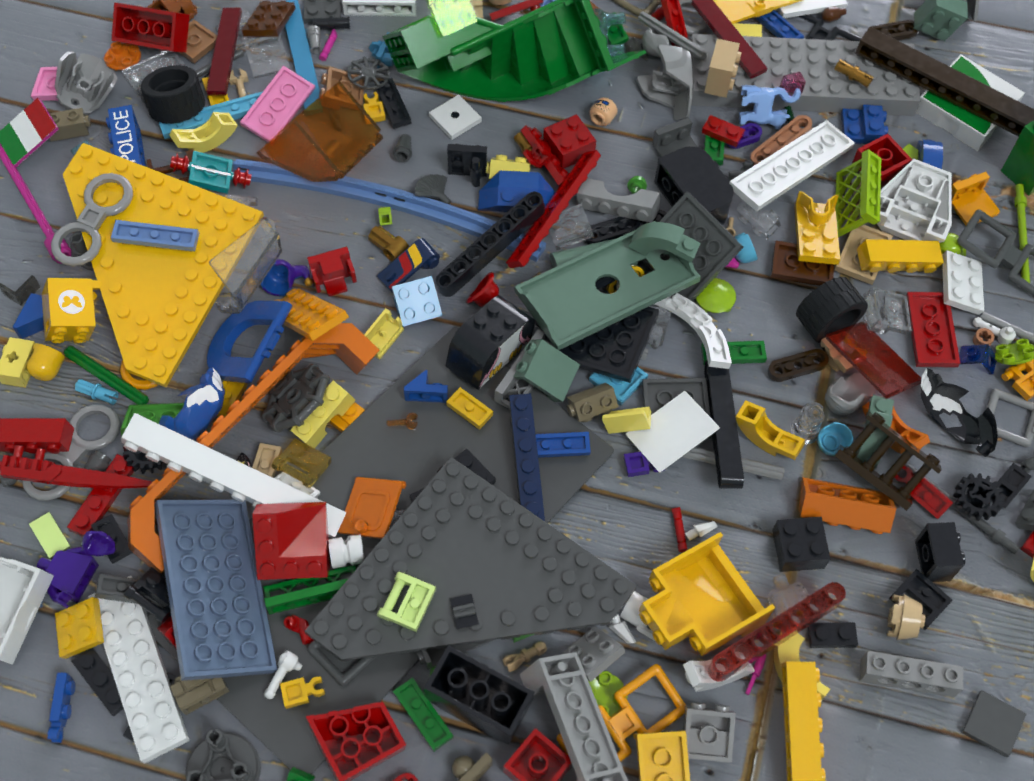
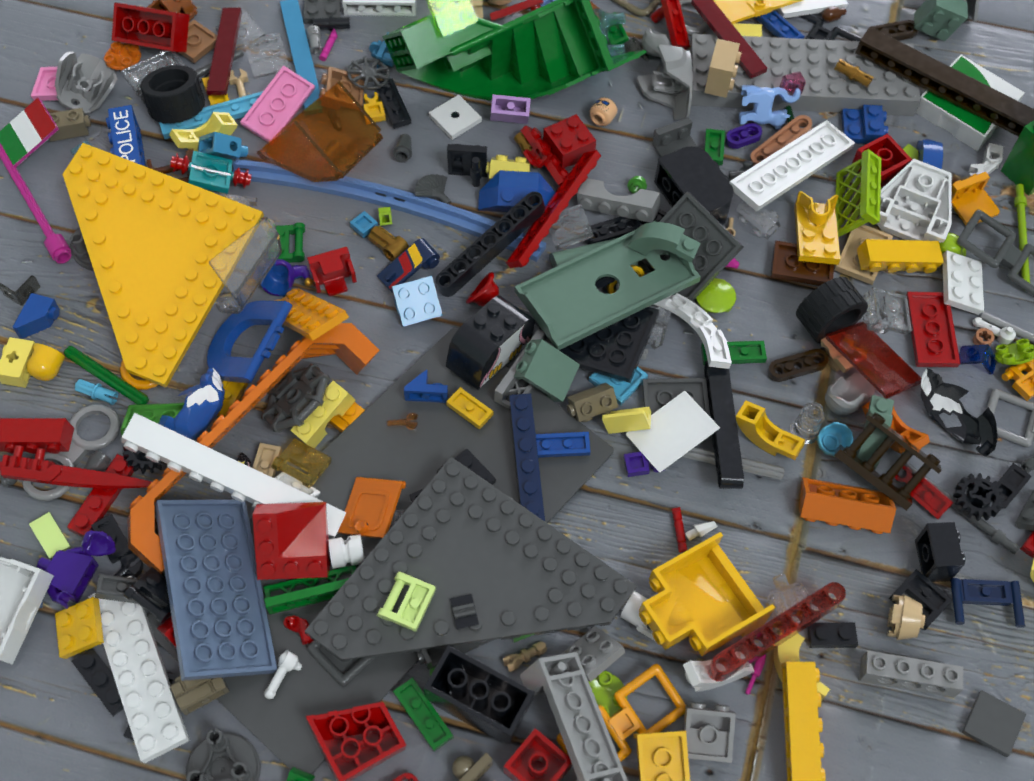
(60, 706): blue plate -> none
(69, 309): yellow container -> none
(91, 219): light grey bar -> none
(126, 570): none -> black bar
(155, 235): medium blue plate -> none
(222, 146): none -> dark azure torso
(268, 19): reddish brown plate -> none
(284, 233): none -> green plate
(297, 691): yellow plate -> none
(363, 224): none -> dark azure plate
(384, 332): light yellow hinge -> none
(510, 109): none -> lavender brick
(622, 630): white bar -> none
(672, 35): light grey axle -> none
(723, 131): red plate -> none
(748, 253): medium azure hair -> none
(801, 544): black brick -> none
(986, 593): none -> dark blue plate
(992, 159): none -> white piece

